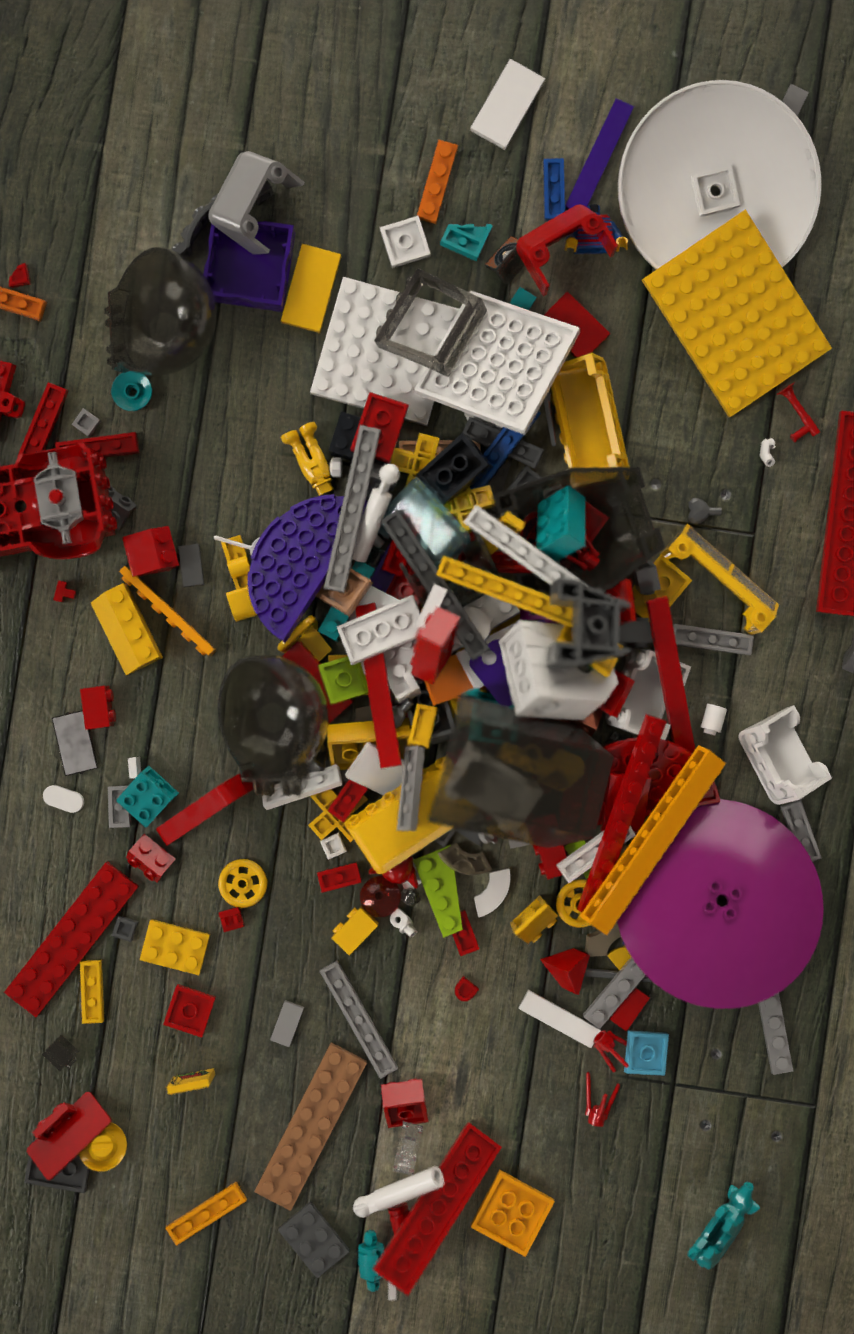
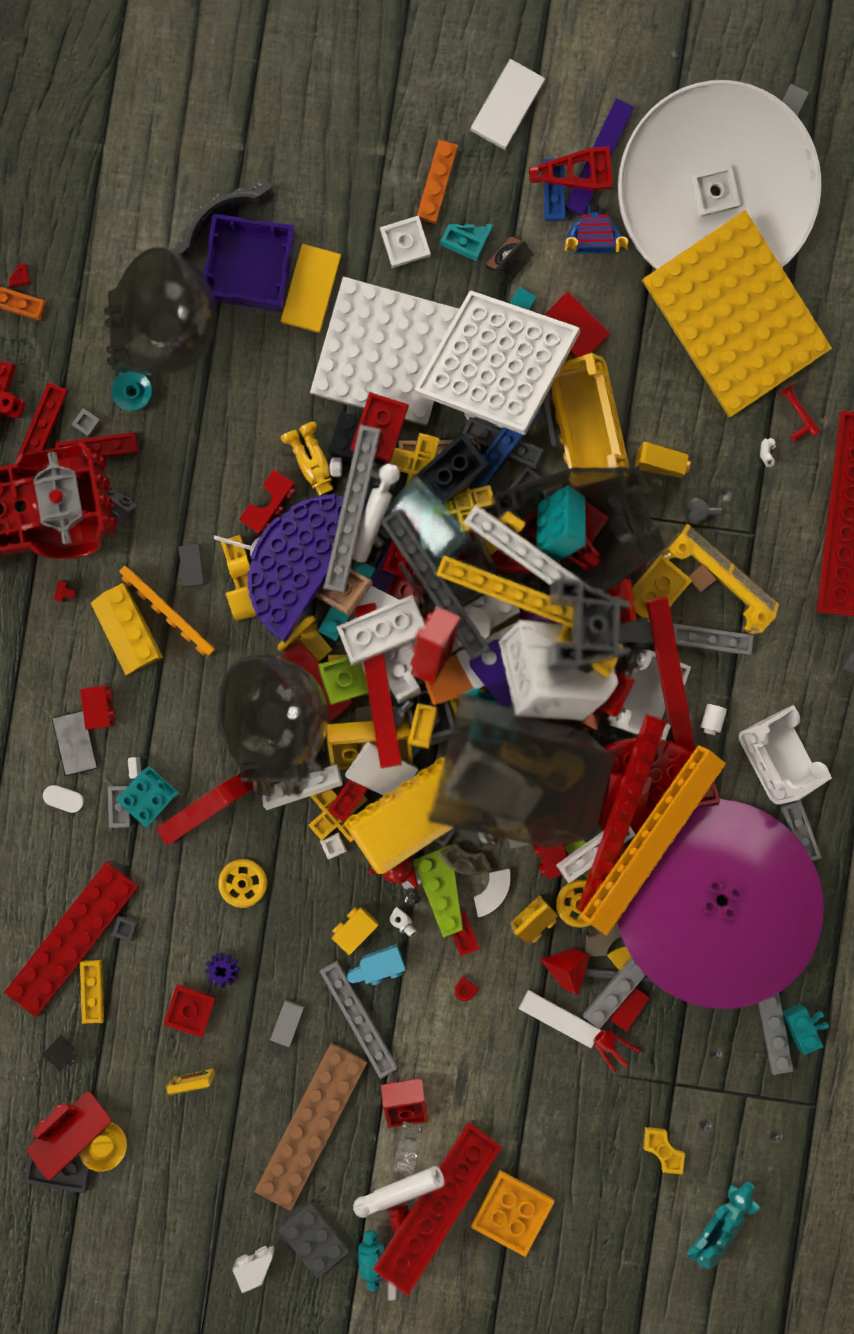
(150, 551): red slope -> none
(150, 858): red bracket -> none
(175, 947): yellow plate -> none
(206, 1213): light orange tile -> none
(222, 977): none -> dark purple gear
(231, 919): red tile -> none
(239, 194): light grey windscreen -> none
(253, 1268): none -> white slope
(260, 518): none -> red arch
(339, 877): red plate -> none
(378, 966): none -> medium azure hinge
(387, 904): clear red dish -> none
(410, 788): light grey plate -> none
(434, 600): white sticker -> none
(458, 336): clear smoke windscreen -> none
(533, 245): red windscreen -> none
(598, 1114): red plant -> none
(599, 165): none -> red plate
(646, 578): dark grey brick -> none
(646, 1052): medium azure tile -> none
(656, 1142): none -> yellow tile
(661, 460): none -> yellow slope
(701, 578): none -> medium nougat tile
(803, 1028): none -> teal brick

